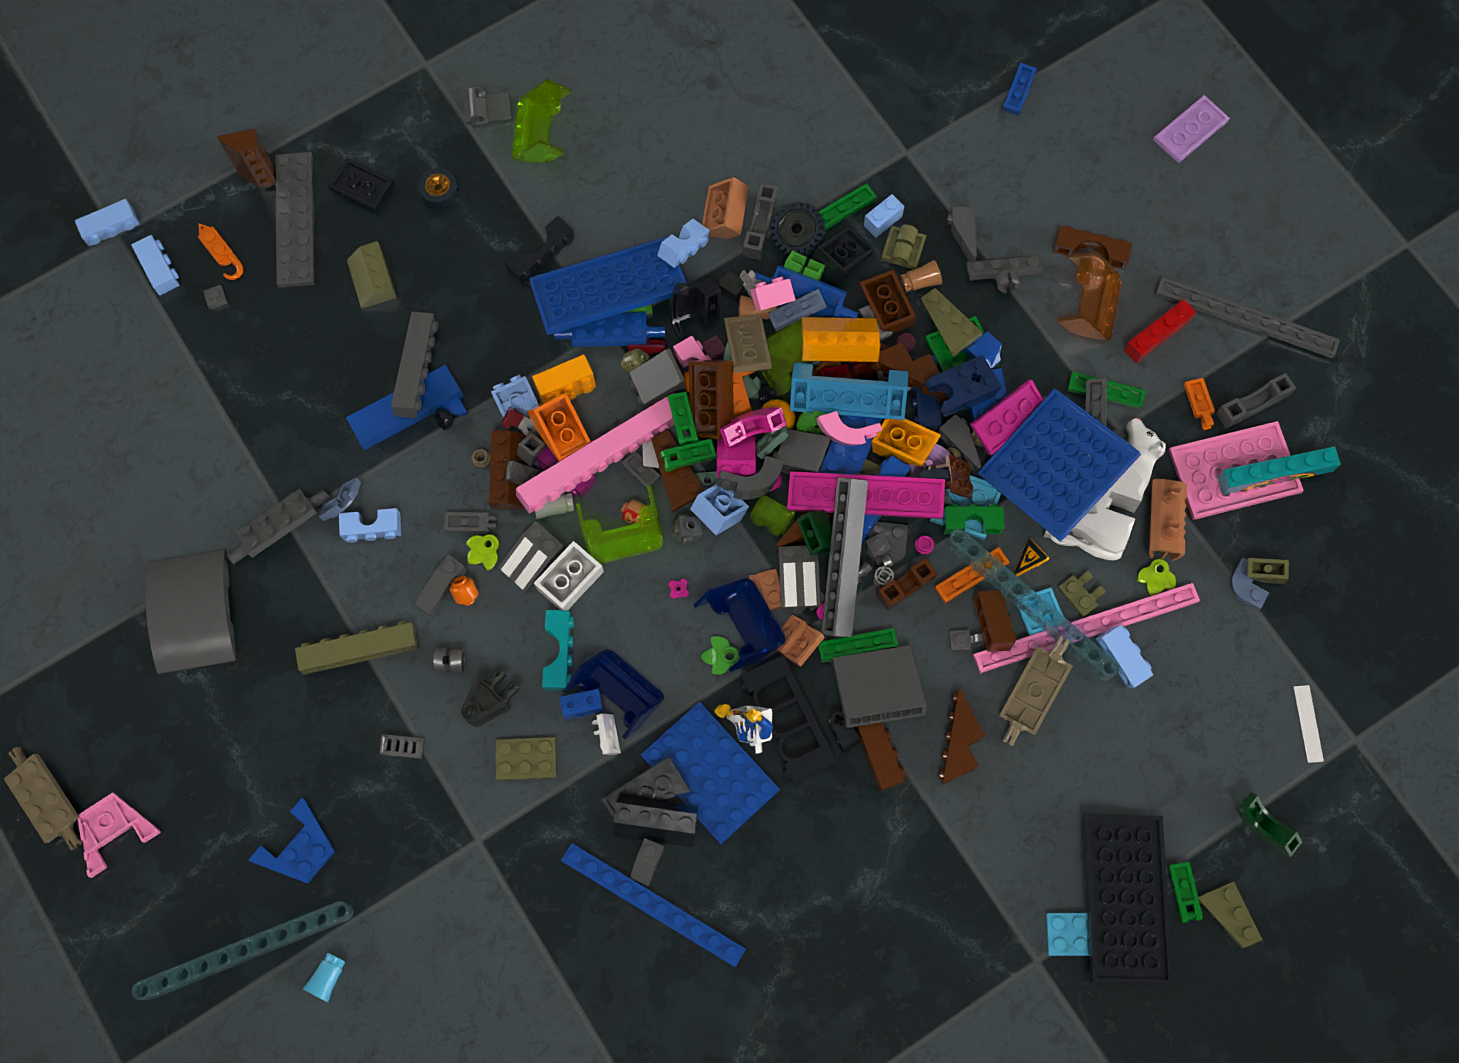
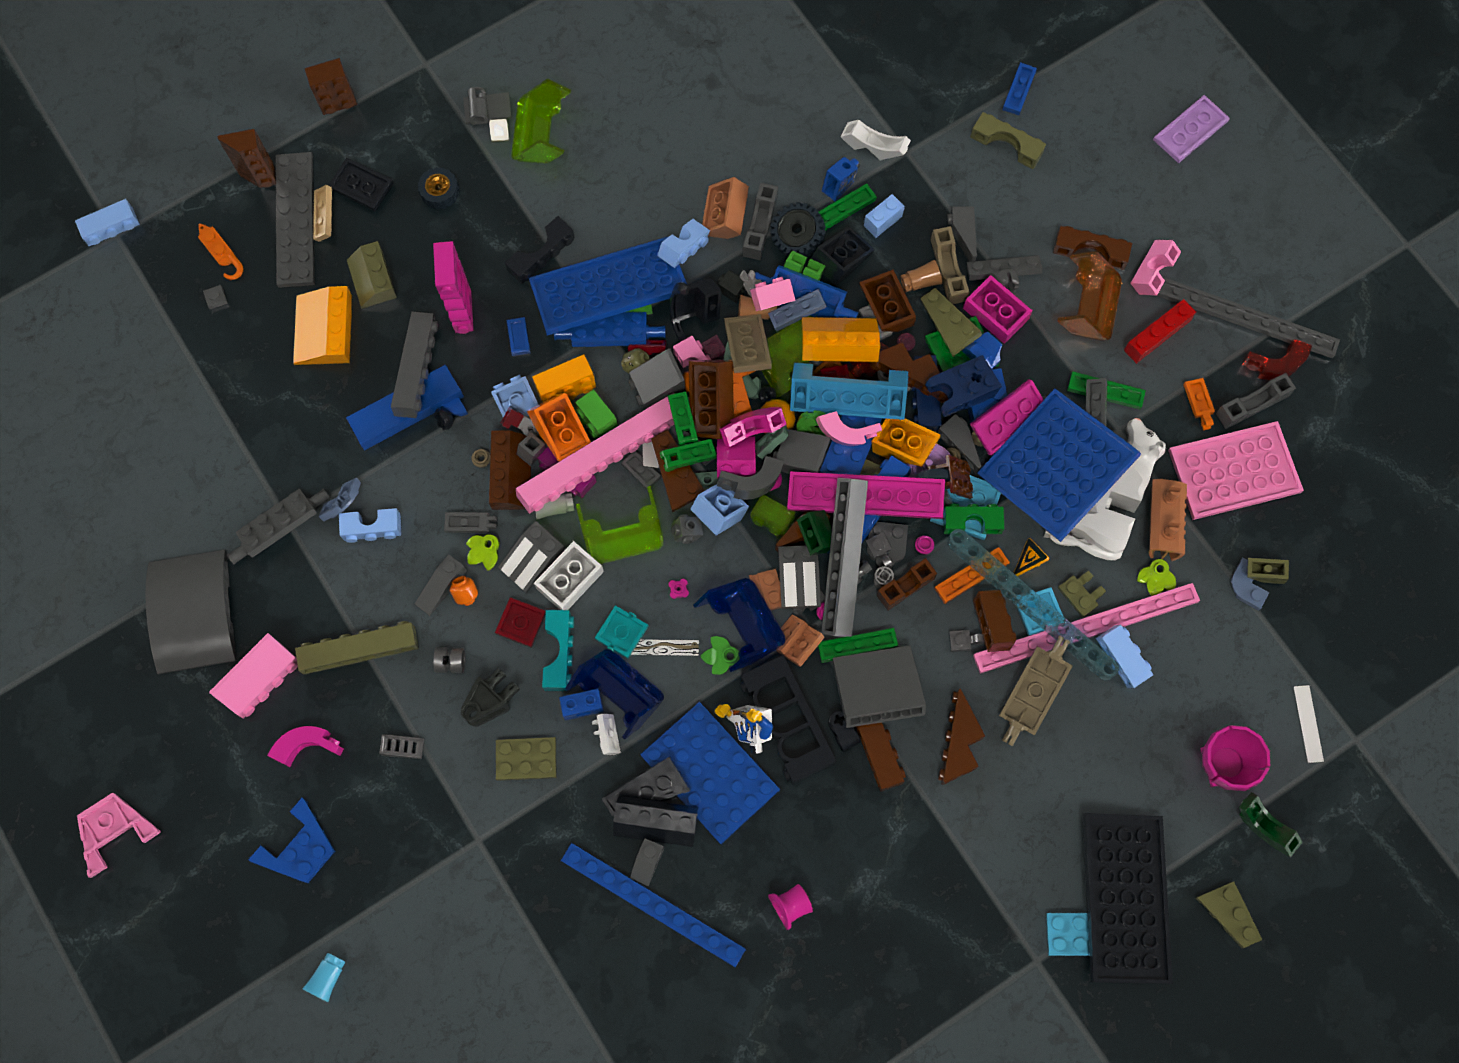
(42, 799): dark tan plate -> none
(156, 264): light blue brick -> none
(233, 951): clear light blue beam -> none
(255, 676): none -> bright pink slope
(295, 740): none -> dark pink arch
(322, 213): none -> tan plate
(323, 326): none -> light orange slope
(330, 86): none -> reddish brown brick
(453, 286): none -> dark pink fence
(499, 130): none -> slope
(518, 336): none -> blue tile
(520, 473): dark grey plate -> none
(520, 622): none -> dark red plate
(595, 415): none -> bright green brick
(621, 632): none -> teal plate
(631, 510): nougat head -> none
(667, 647): none -> sticker
(791, 905): none -> dark pink piece
(840, 177): none -> blue torso
(881, 145): none -> white arch
(904, 246): olive plate -> none
(945, 254): none -> dark tan arch
(991, 129): none -> olive arch
(997, 309): none -> dark pink brick
(1148, 279): none -> bright pink arch
(1185, 892): green plate -> none
(1235, 758): none -> dark pink plate
(1273, 368): none -> clear red arch
(1279, 470): teal brick -> none

